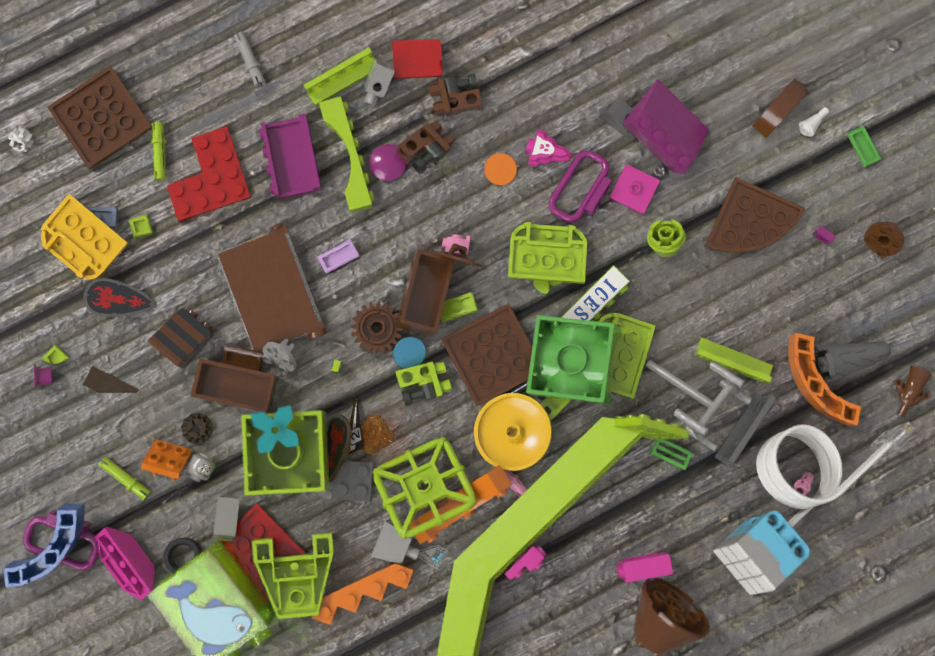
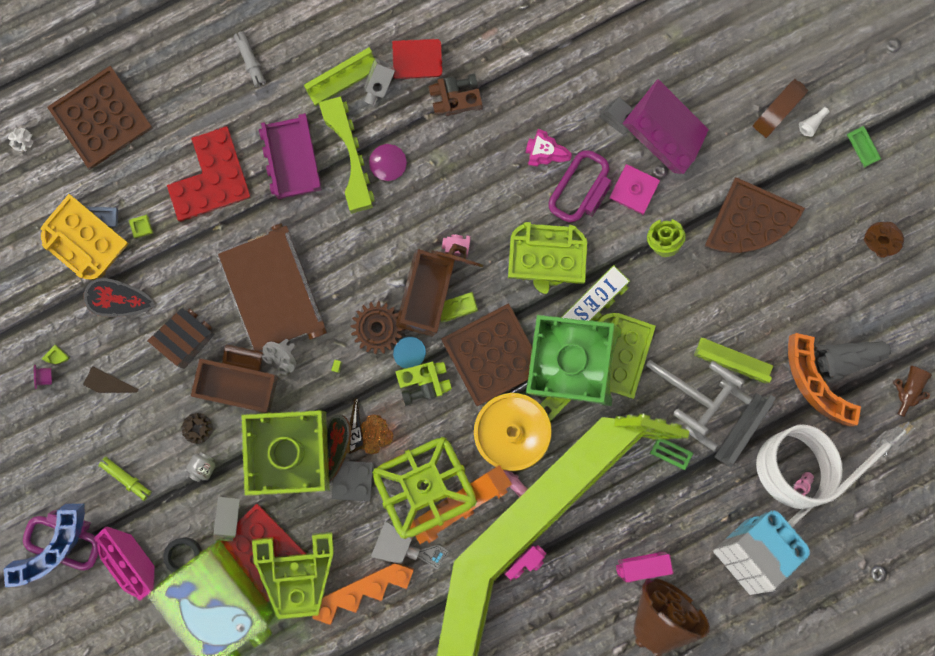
(158, 142): lime pin -> none
(166, 459): orange plate -> none
(265, 423): teal plant -> none
(338, 256): lavender tile -> none
(428, 141): reddish brown hips -> none
(500, 169): orange piece -> none
(823, 235): magenta tile -> none

